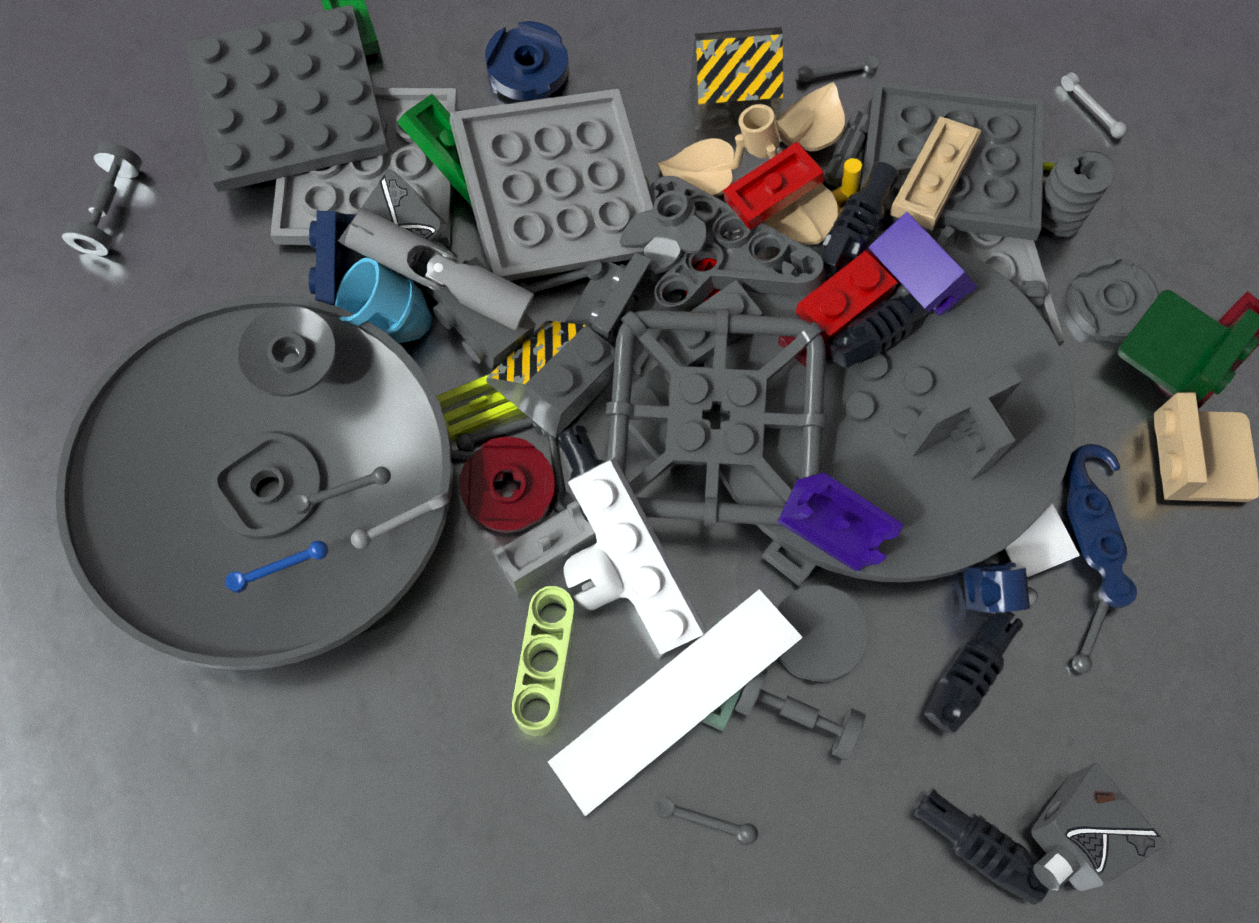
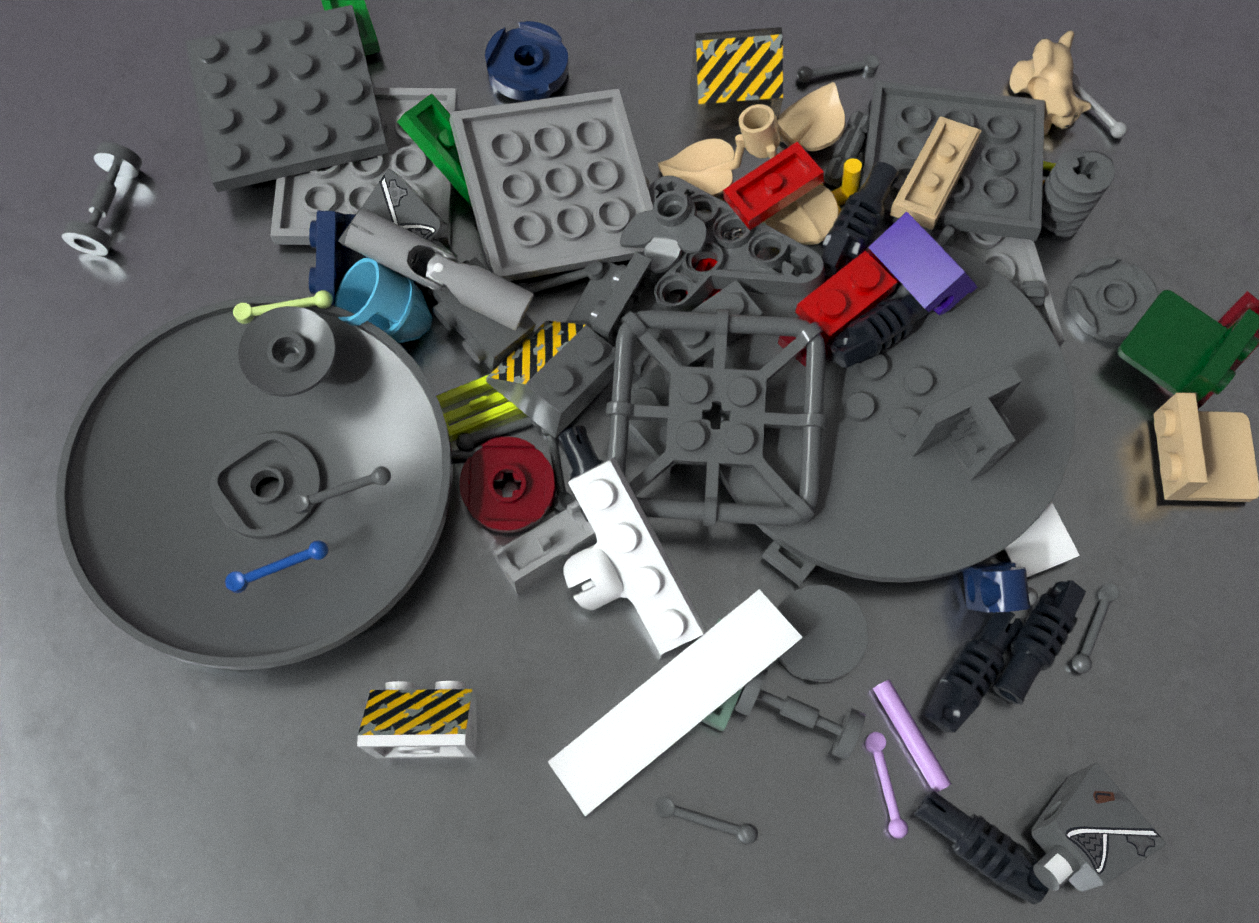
(245, 313): none -> yellowish green hinge
(361, 538): light grey hinge -> none
(420, 722): none -> slope
(538, 637): yellowish green beam -> none
(838, 521): dark purple hinge -> none
(875, 743): none -> lavender hinge
(911, 736): none -> lavender piece
(1040, 639): none -> black hinge
(1050, 79): none -> tan animal
(1098, 526): dark blue piece -> none

